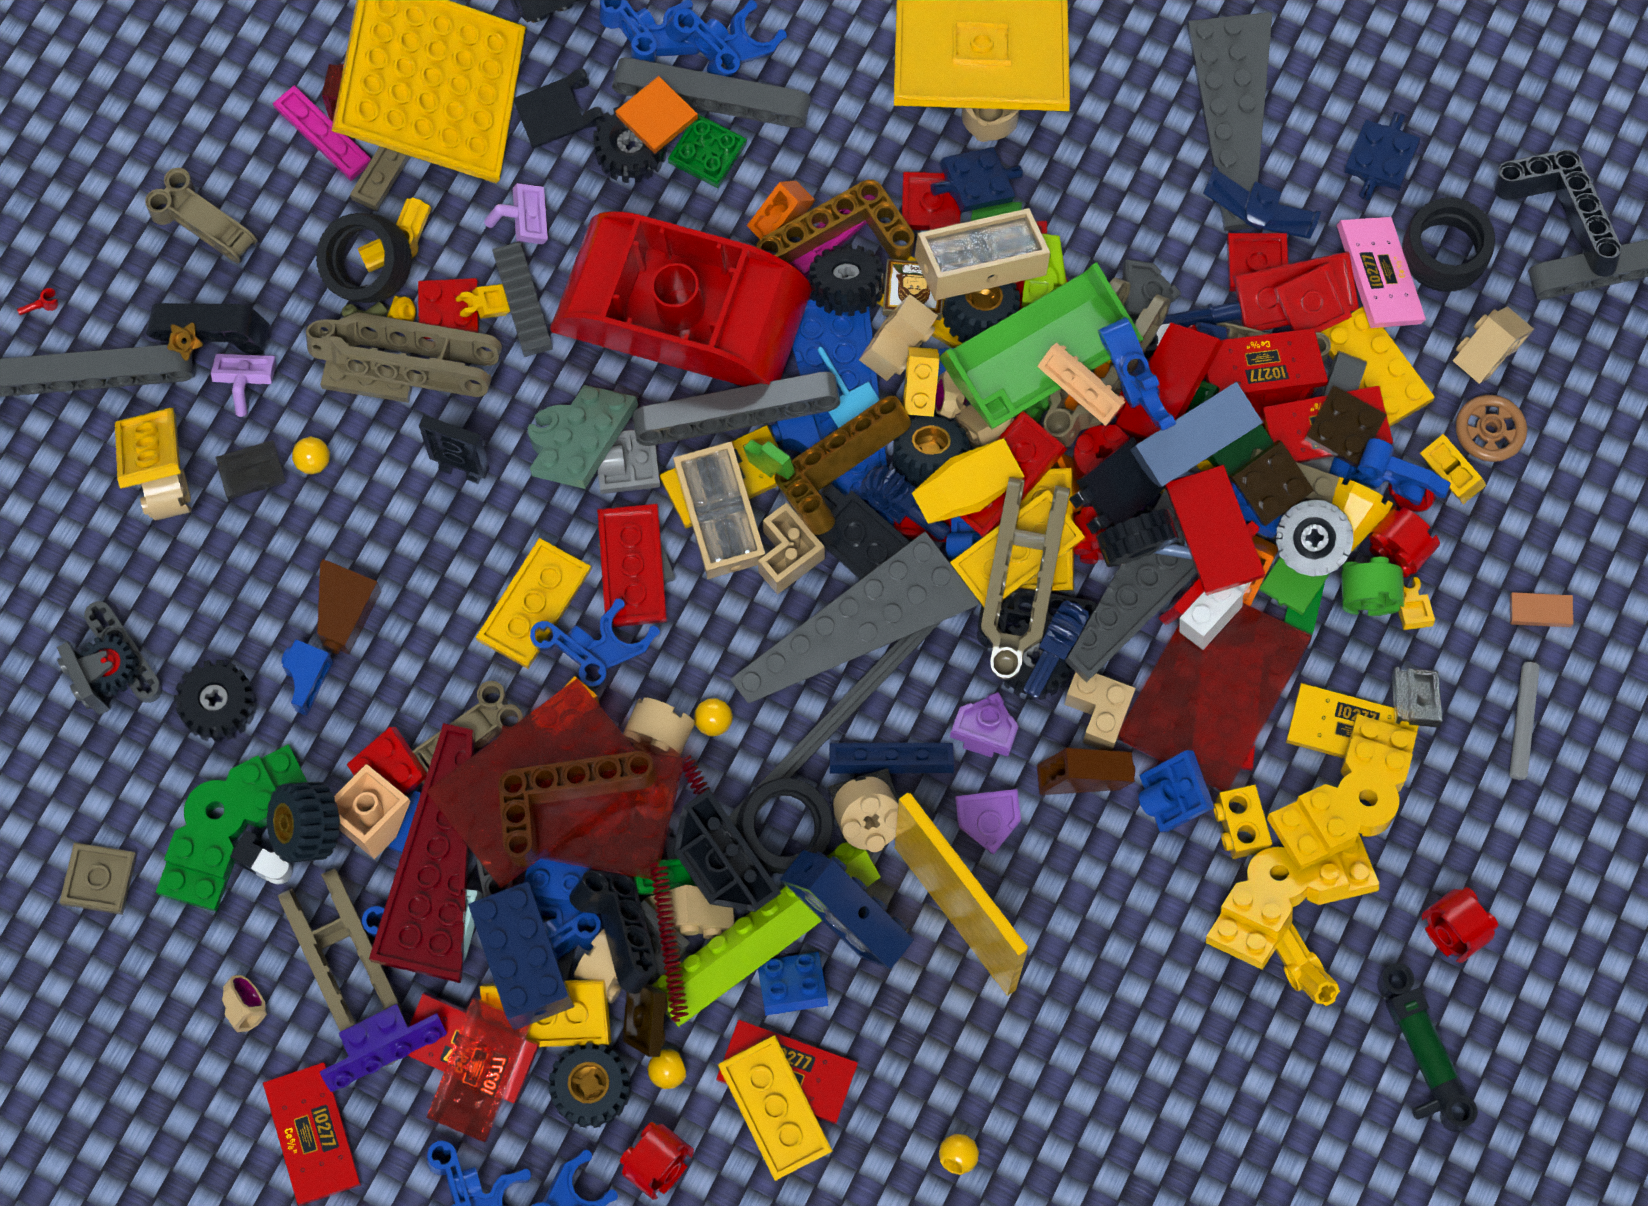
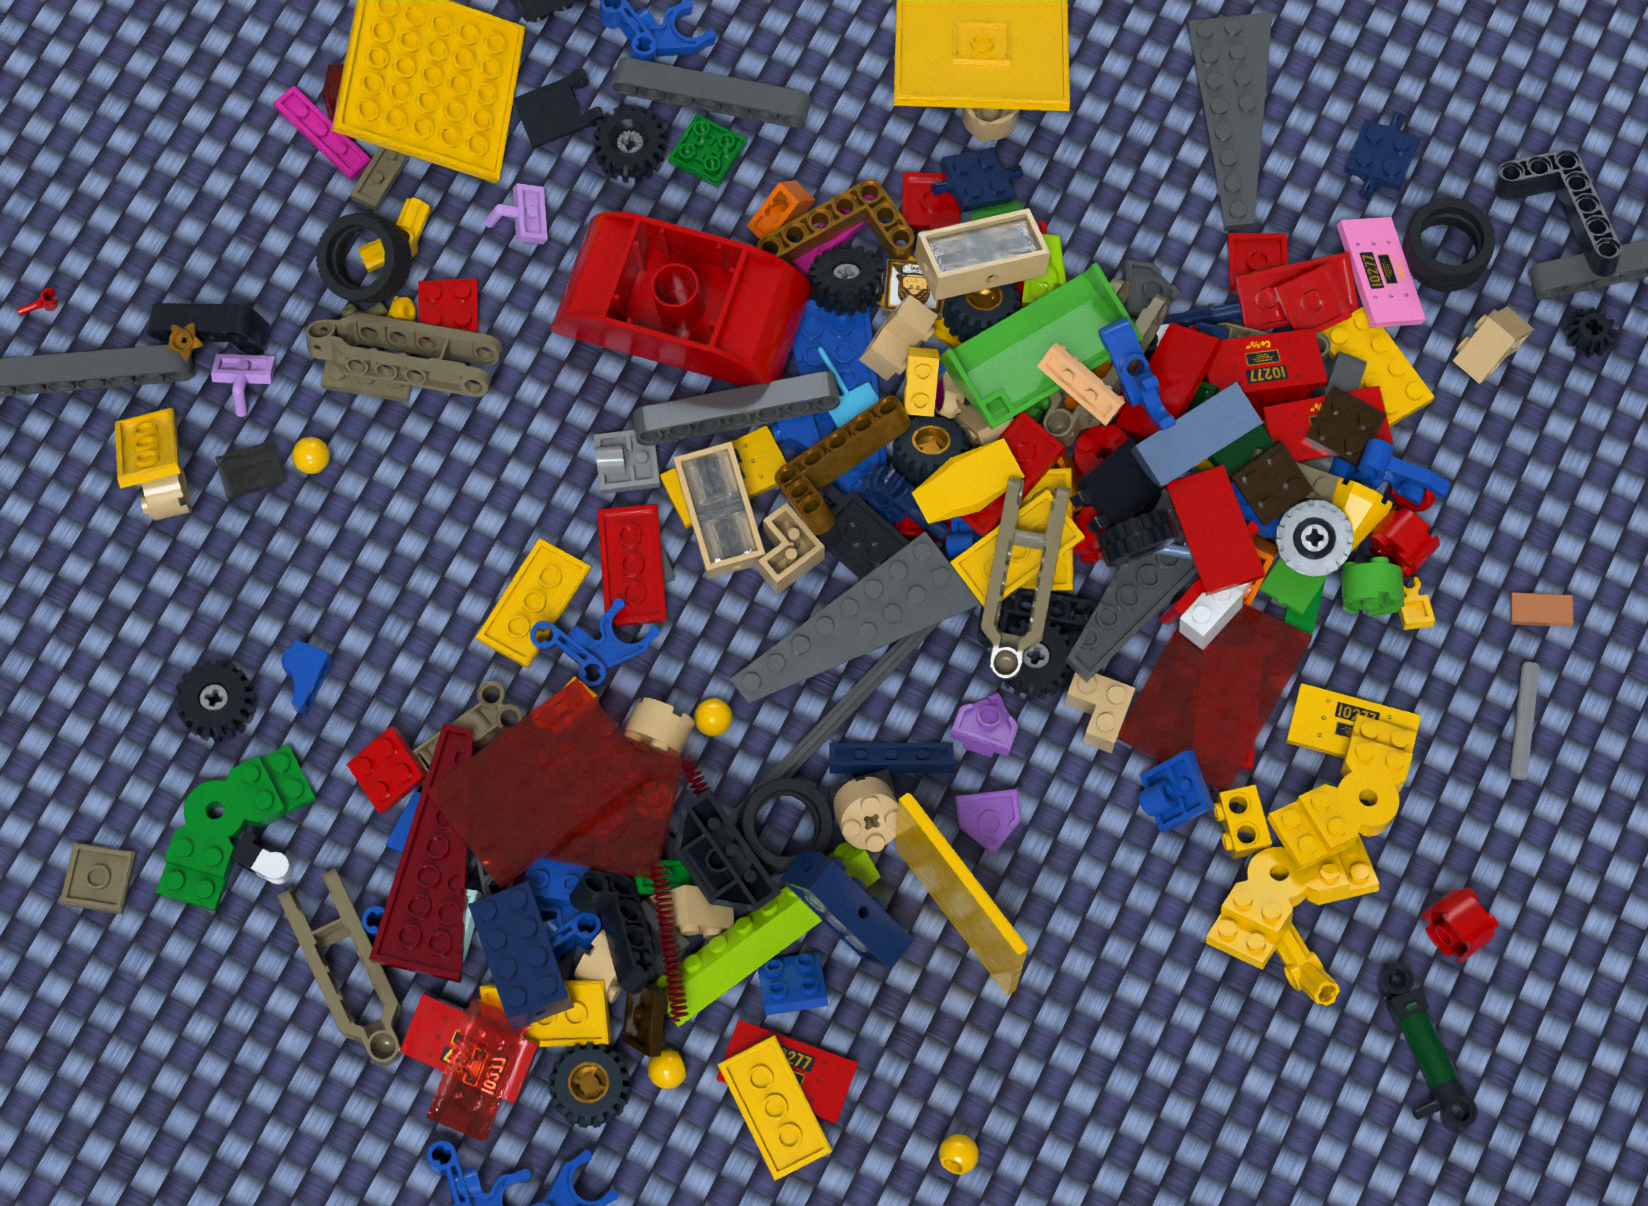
(100, 670): plate -> none
(111, 618): dark grey beam -> none
(198, 216): dark tan piece -> none
(243, 1003): tan rock -> none
(303, 821): black wheel -> none
(311, 1135): red tile -> none
(343, 606): reddish brown slope -> none
(371, 811): light nougat slope -> none
(378, 1043): dark purple bracket -> none
(454, 448): black tile -> none
(487, 300): yellow plate -> none
(522, 299): dark grey gear -> none
(563, 789): reddish brown beam -> none
(578, 435): sand green plate -> none
(656, 114): orange tile -> none
(656, 1160): red brick -> none
(717, 44): blue piece -> none
(769, 459): bright green tile -> none
(1056, 644): dark blue gear -> none
(1085, 771): reddish brown slope -> none
(1260, 206): dark blue plate -> none
(1417, 697): clear smoke plate -> none
(1453, 467): yellow brick -> none
(1506, 410): medium nougat plate -> none
(1590, 332): none -> black gear

